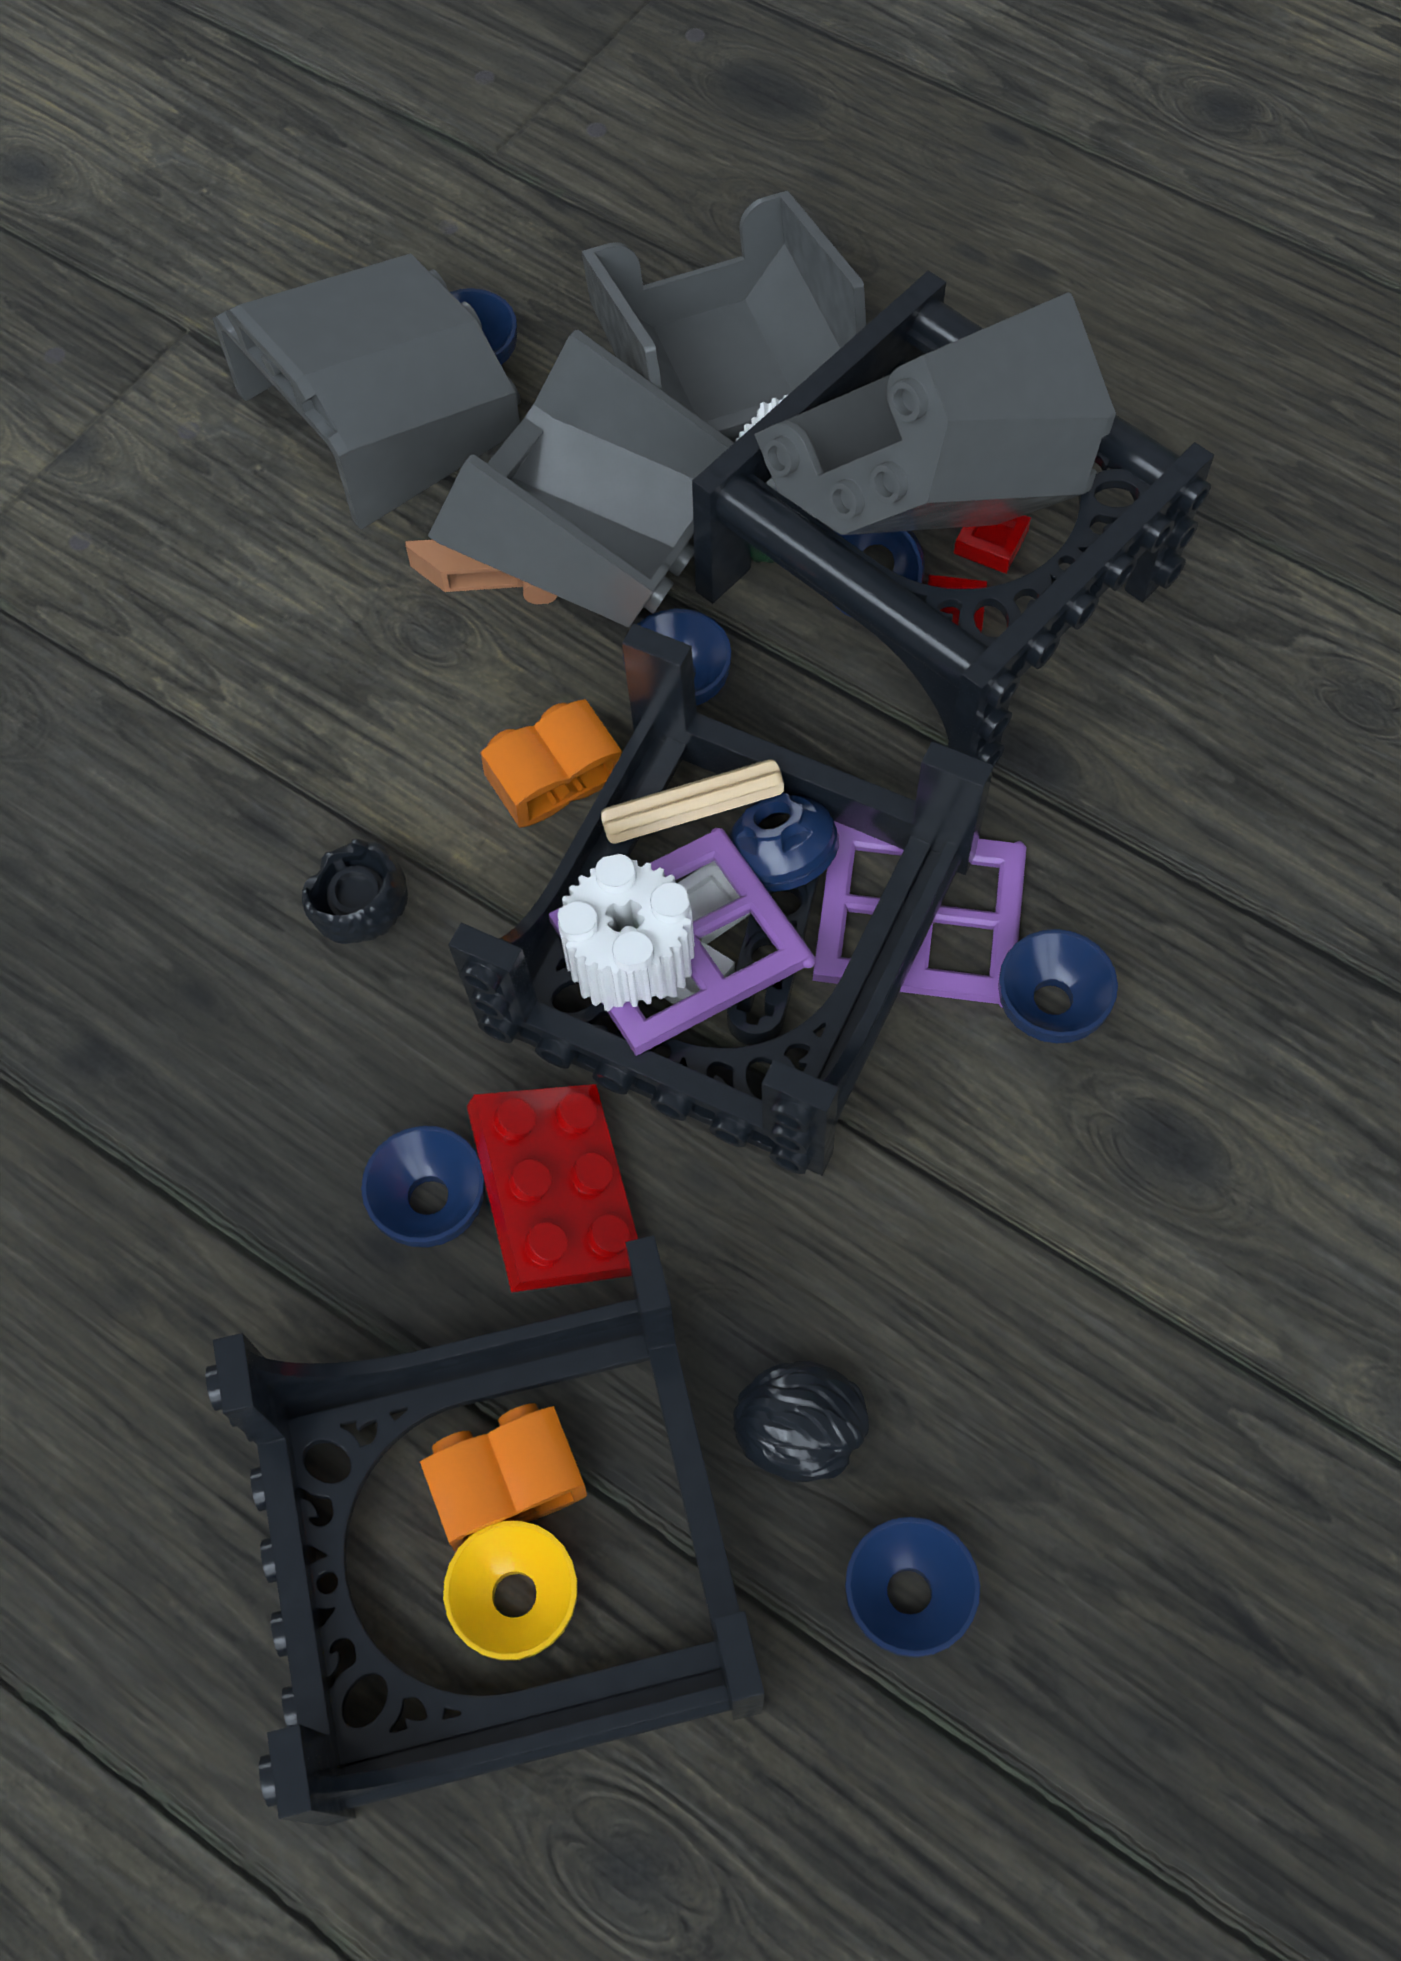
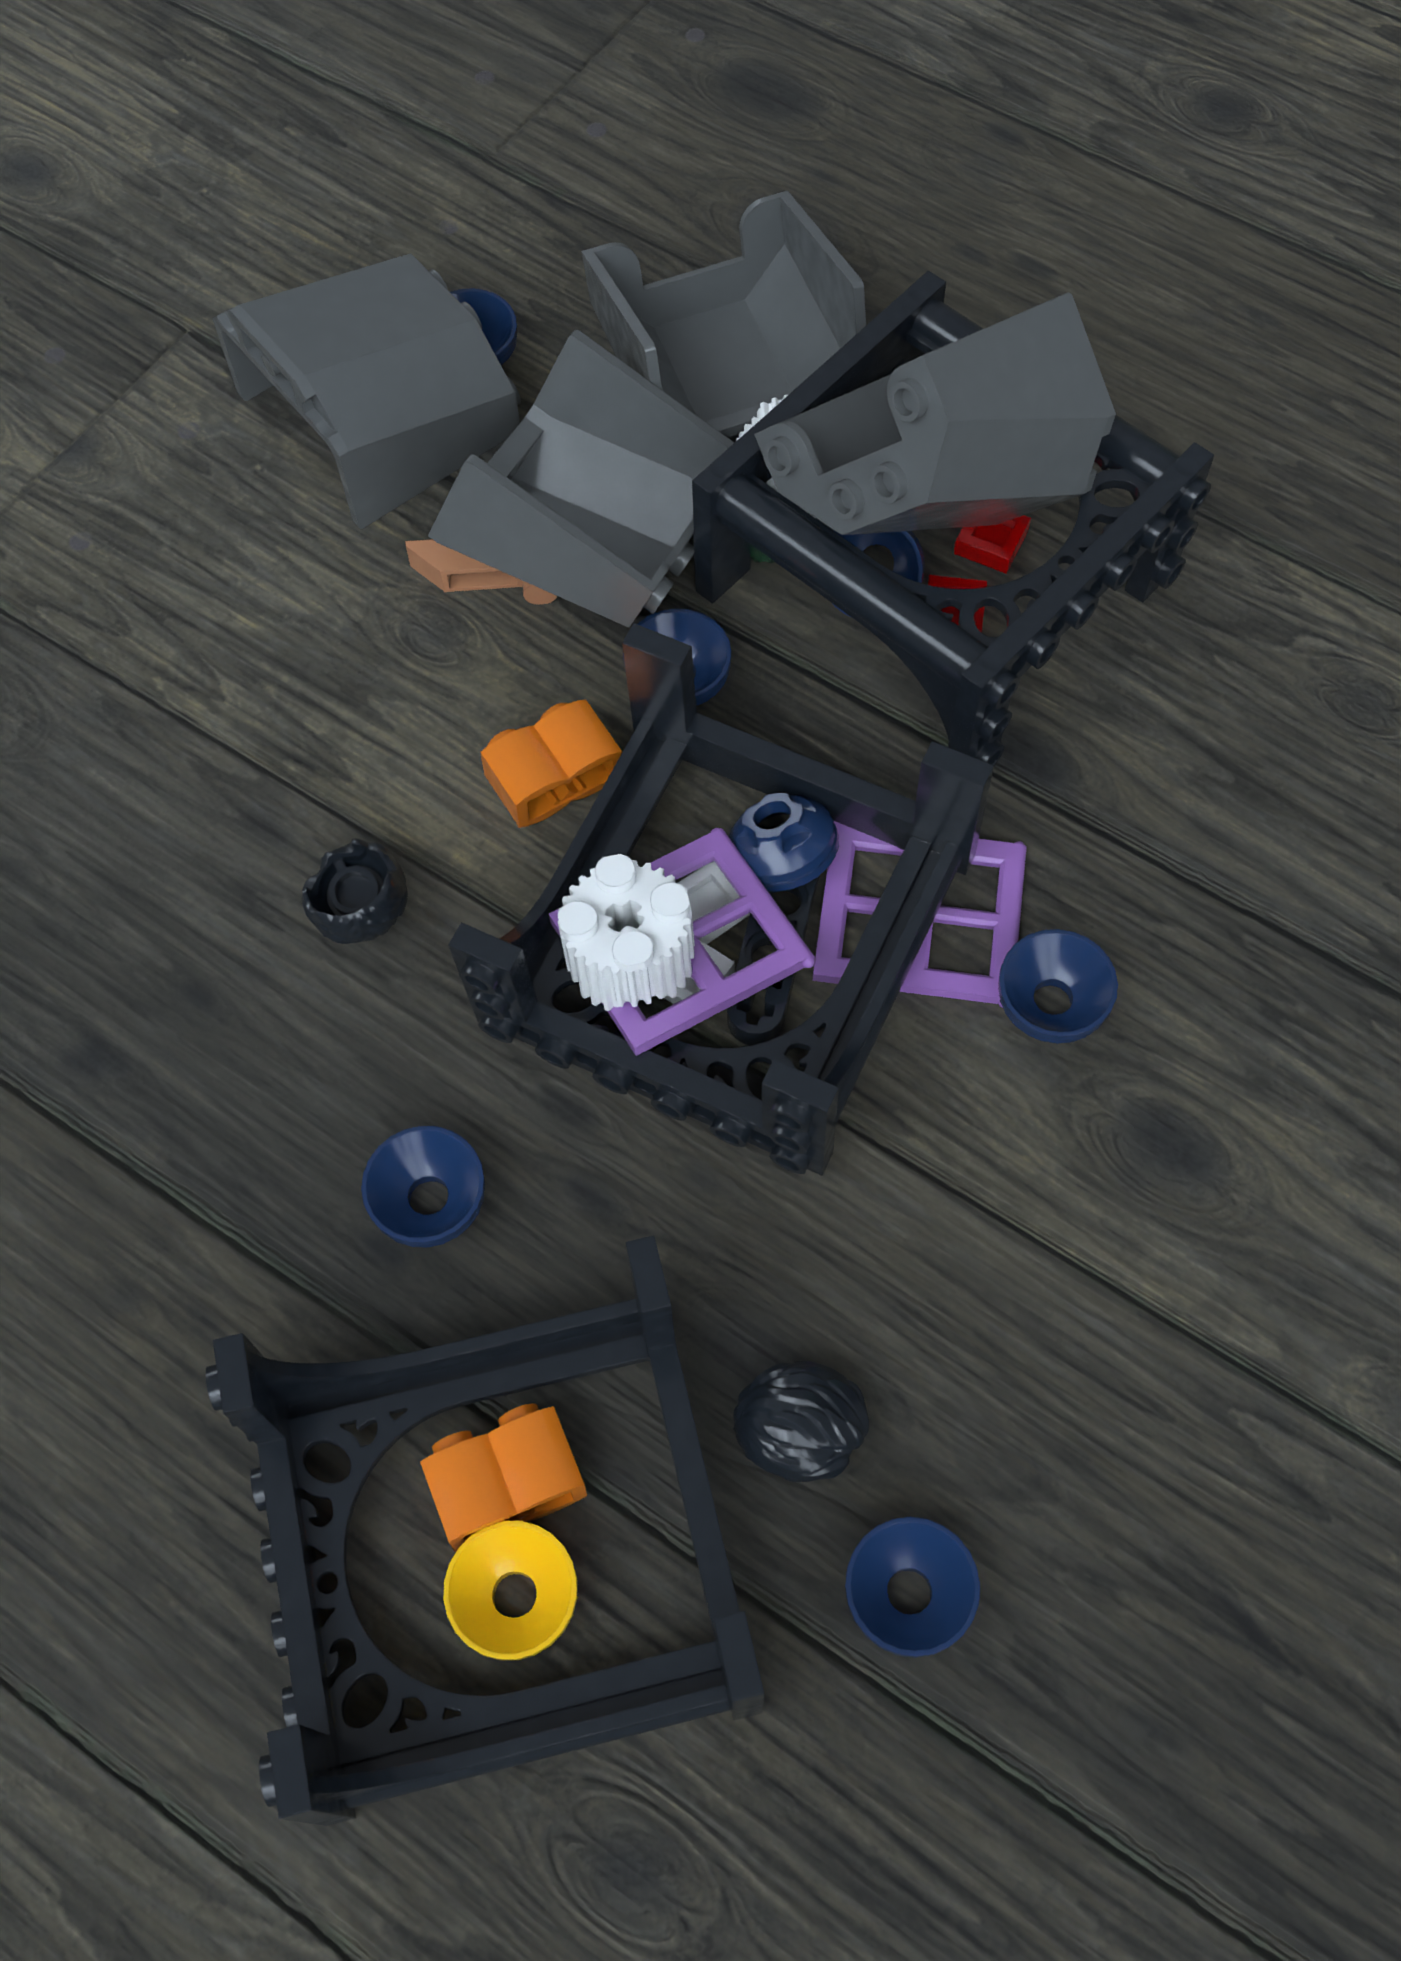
(553, 1185): red plate -> none
(692, 801): tan axle -> none

